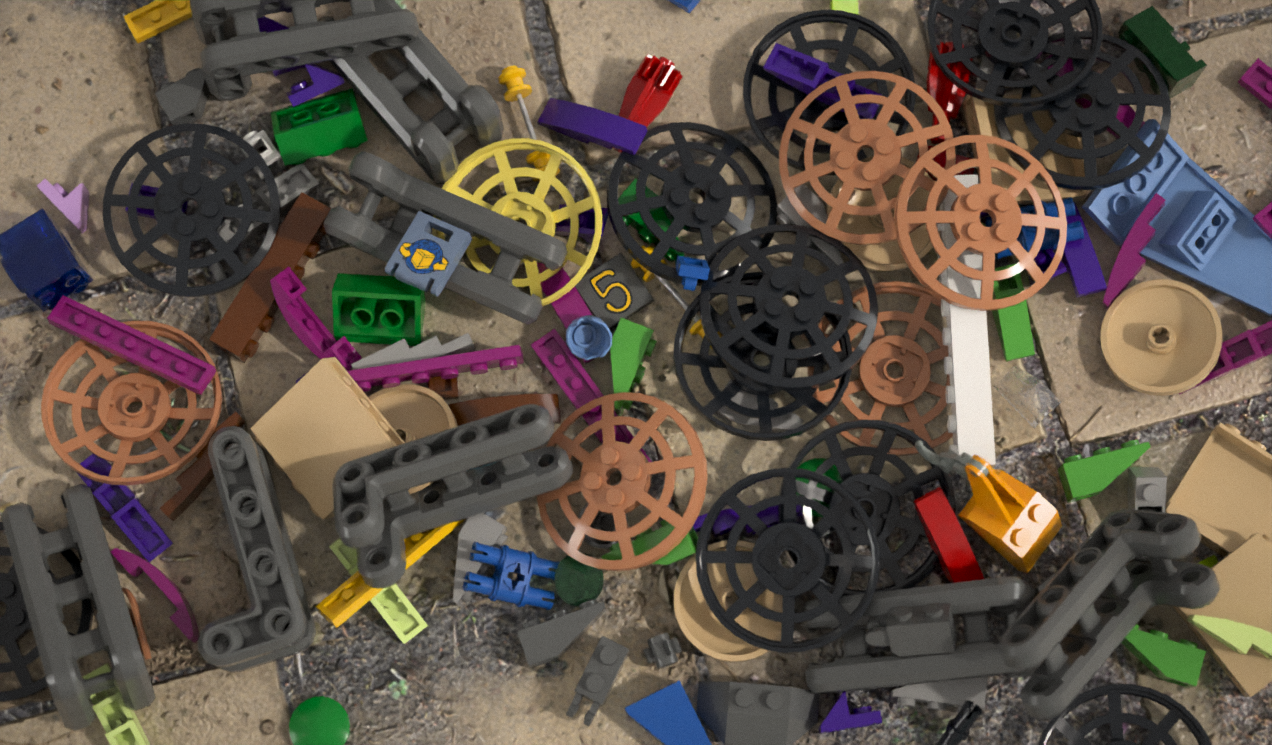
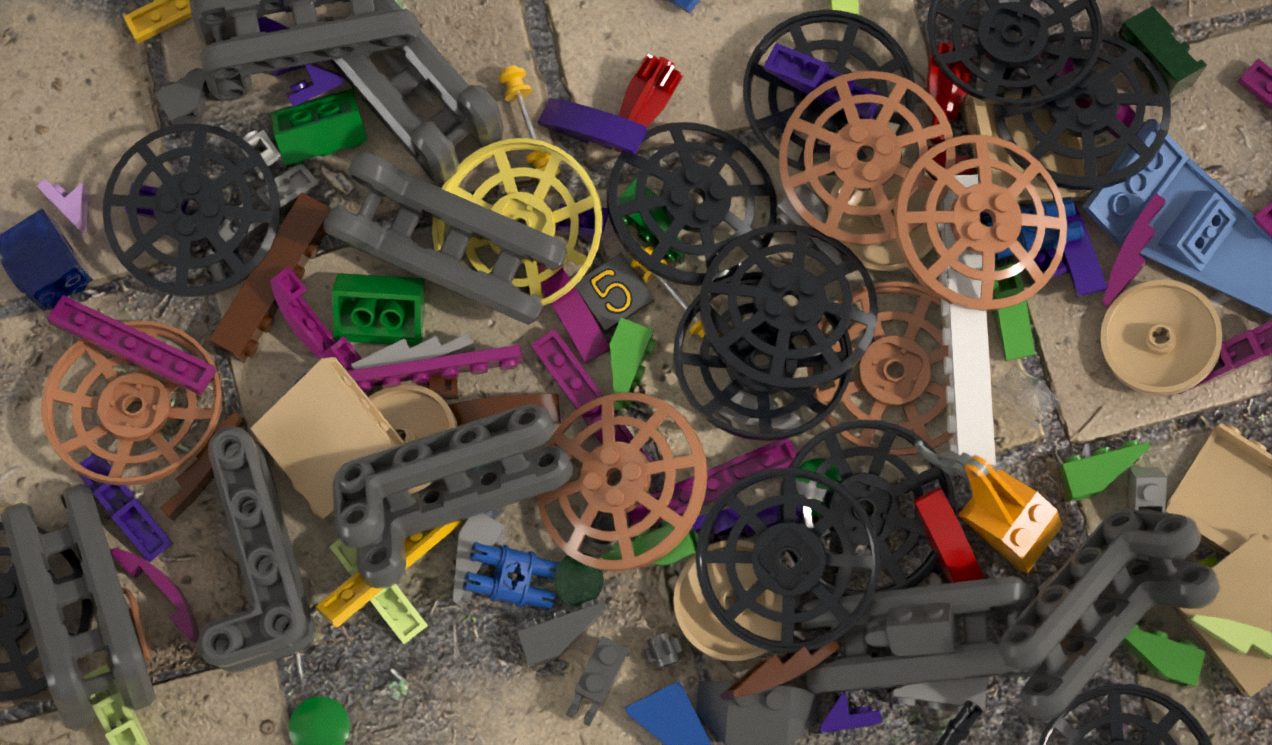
(425, 257): sand blue container -> none
(588, 337): medium blue hair -> none
(691, 270): blue tile -> none
(722, 477): none -> magenta plate
(773, 672): none -> reddish brown slope

